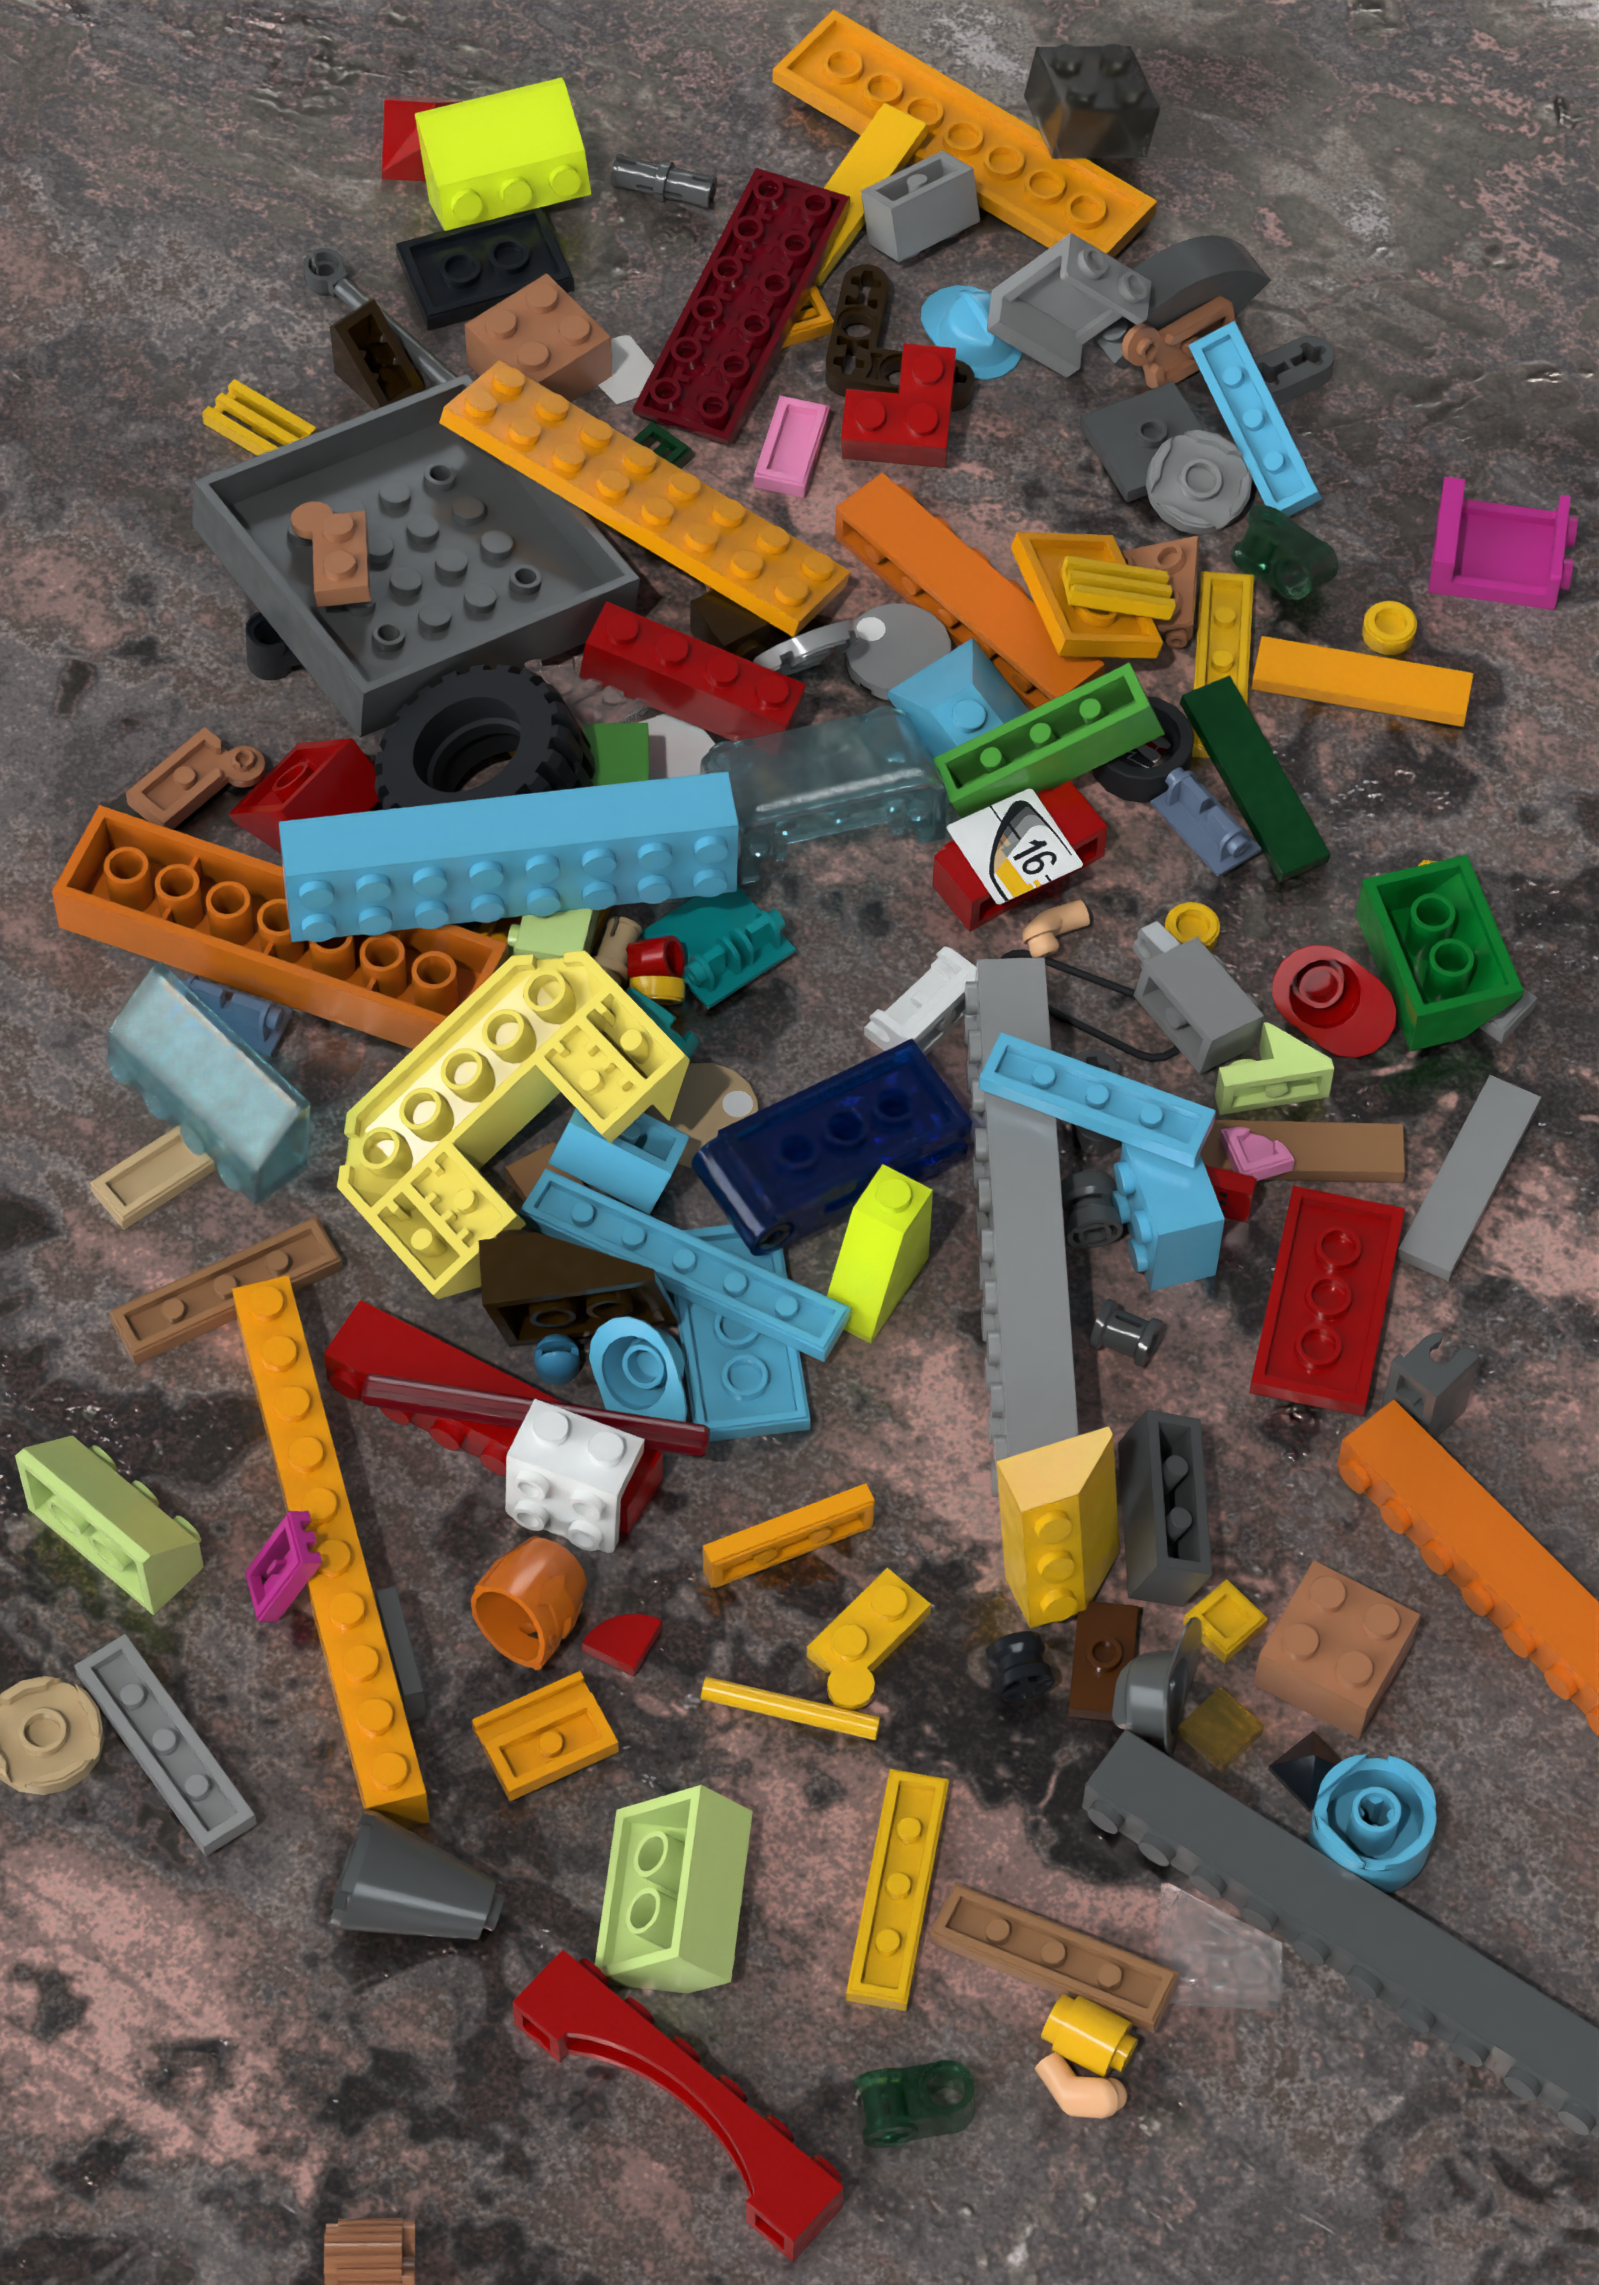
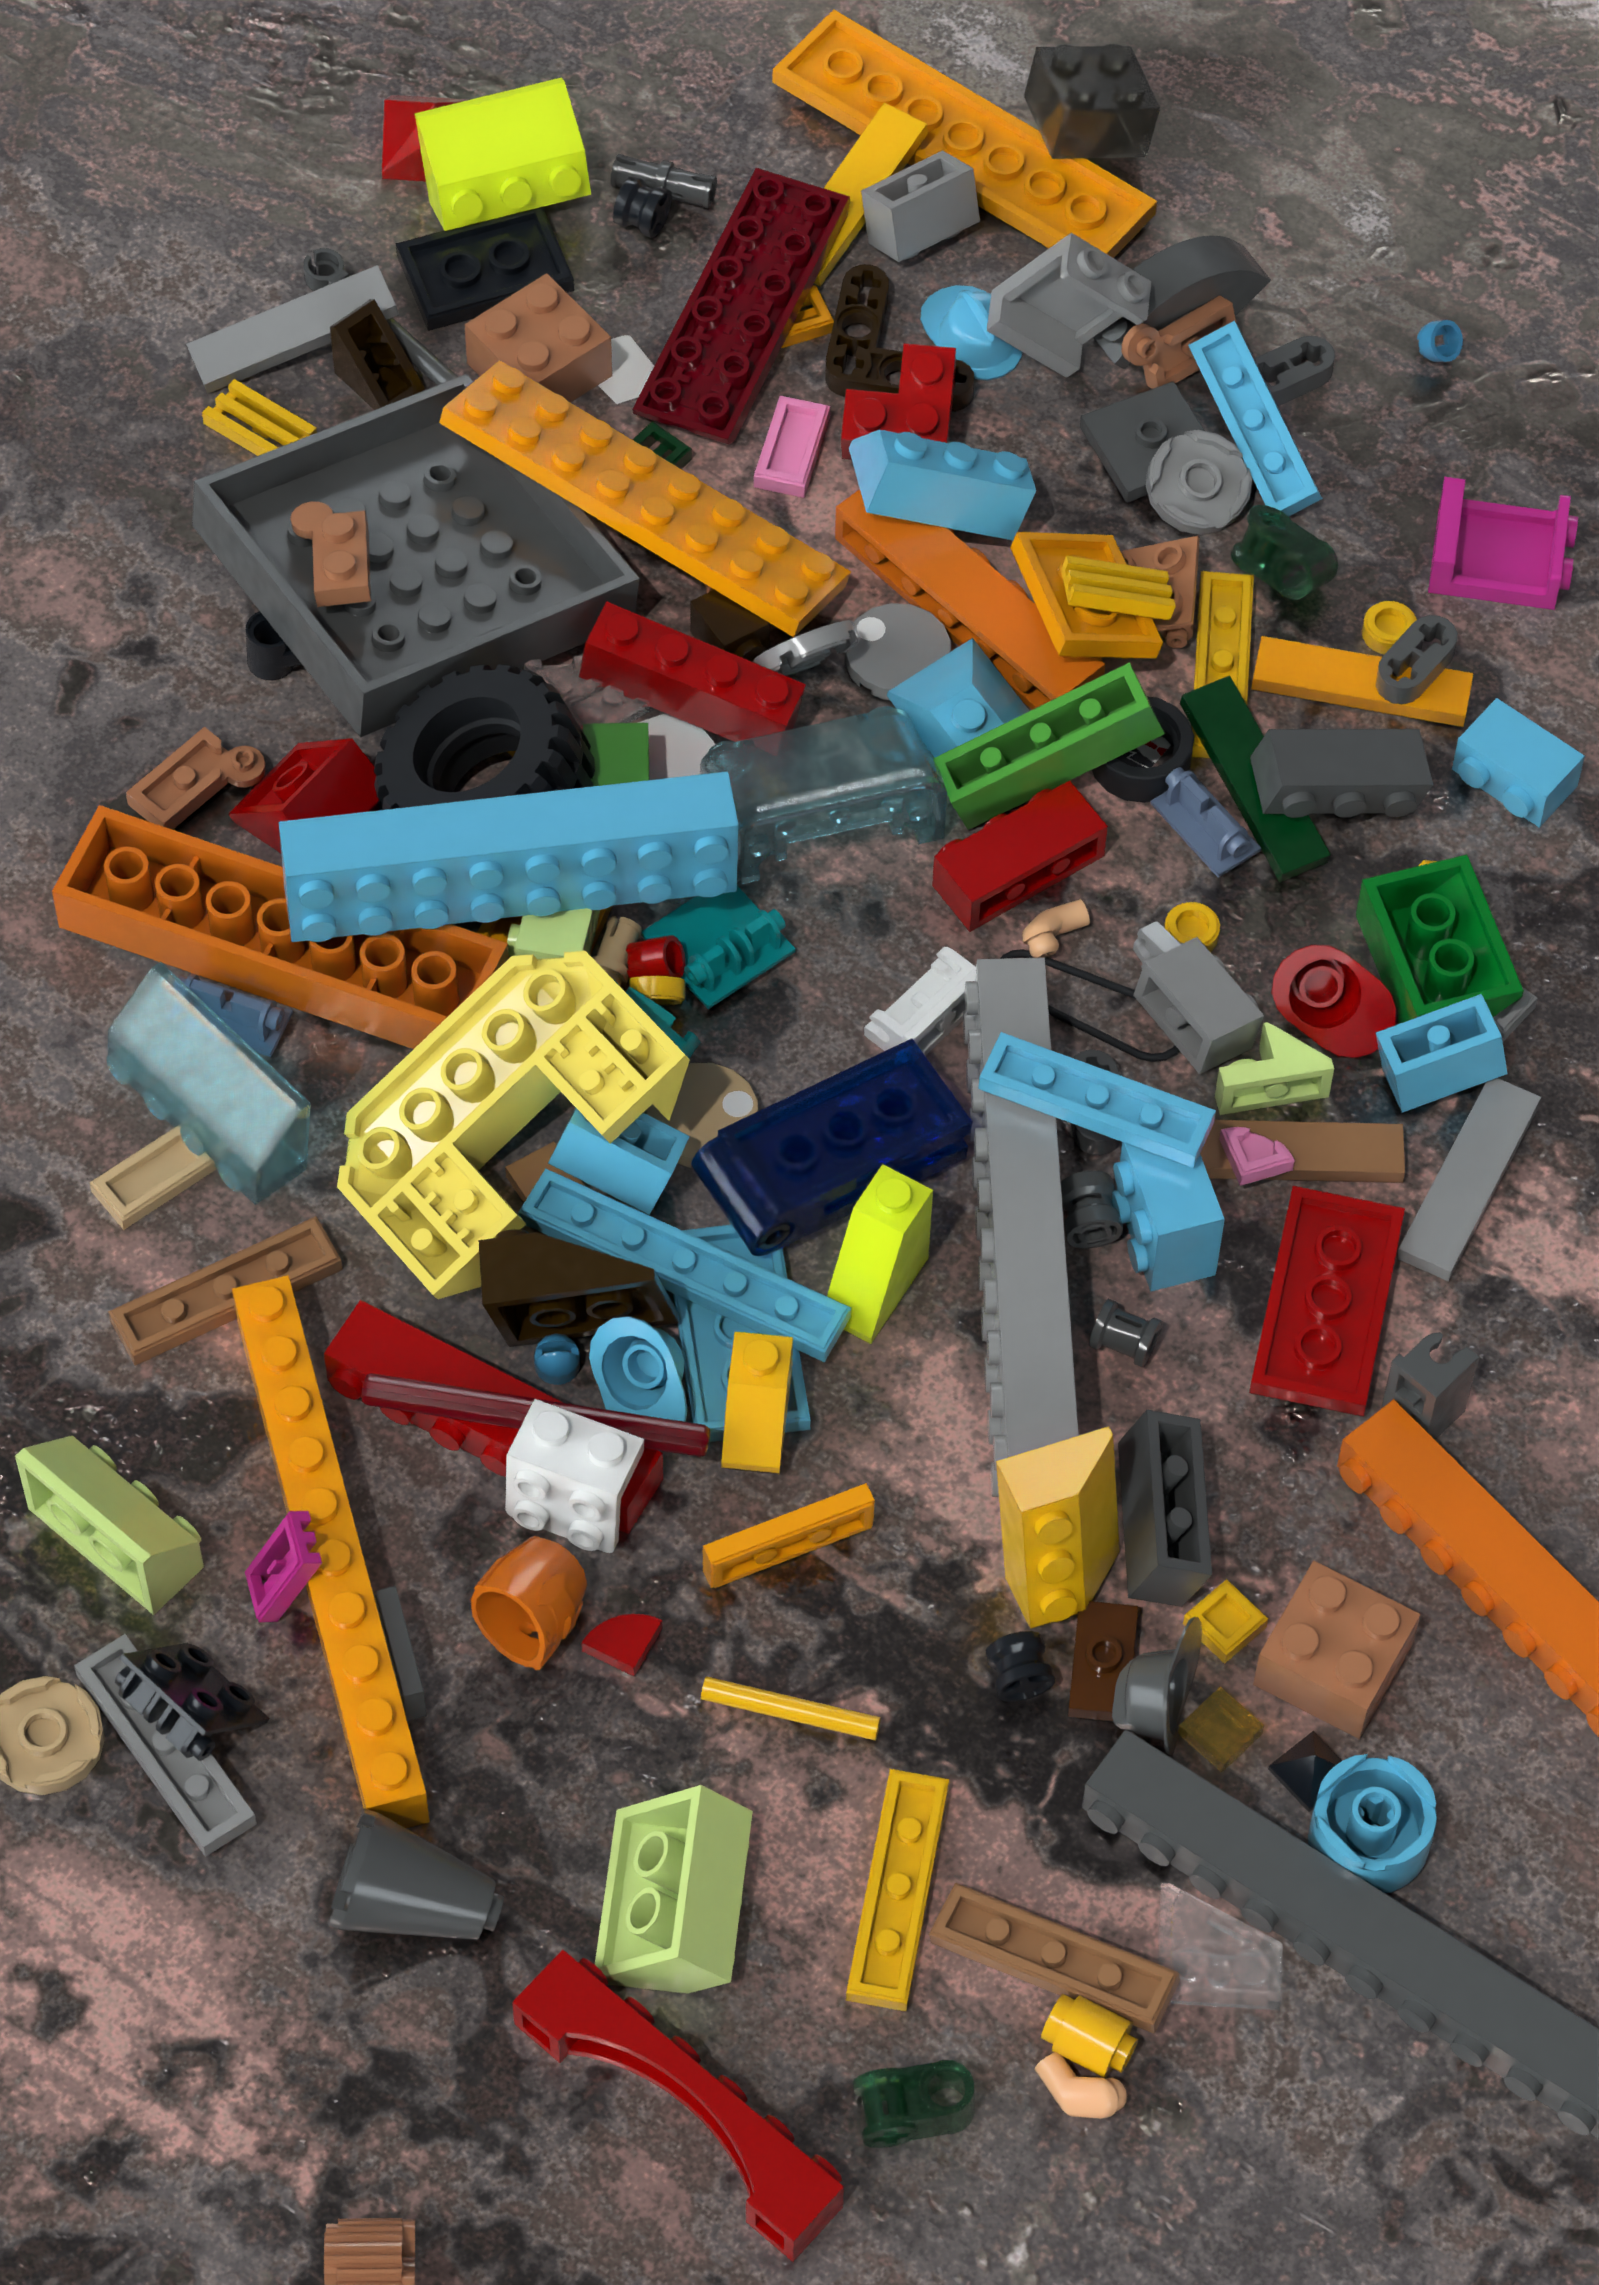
(185, 1696): none -> black hinge
(285, 330): none -> light grey tile
(545, 1736): light orange plate -> none
(642, 206): none -> black wheel
(757, 1402): none -> yellow slope
(865, 1637): yellow hinge -> none
(942, 483): none -> medium azure slope
(1014, 846): sticker -> none
(1233, 1192): red tile -> none
(1341, 771): none -> dark grey brick
(1425, 665): none -> dark grey beam
(1441, 352): none -> dark azure hinge
(1441, 1053): none -> medium azure brick
(1517, 763): none -> medium azure brick

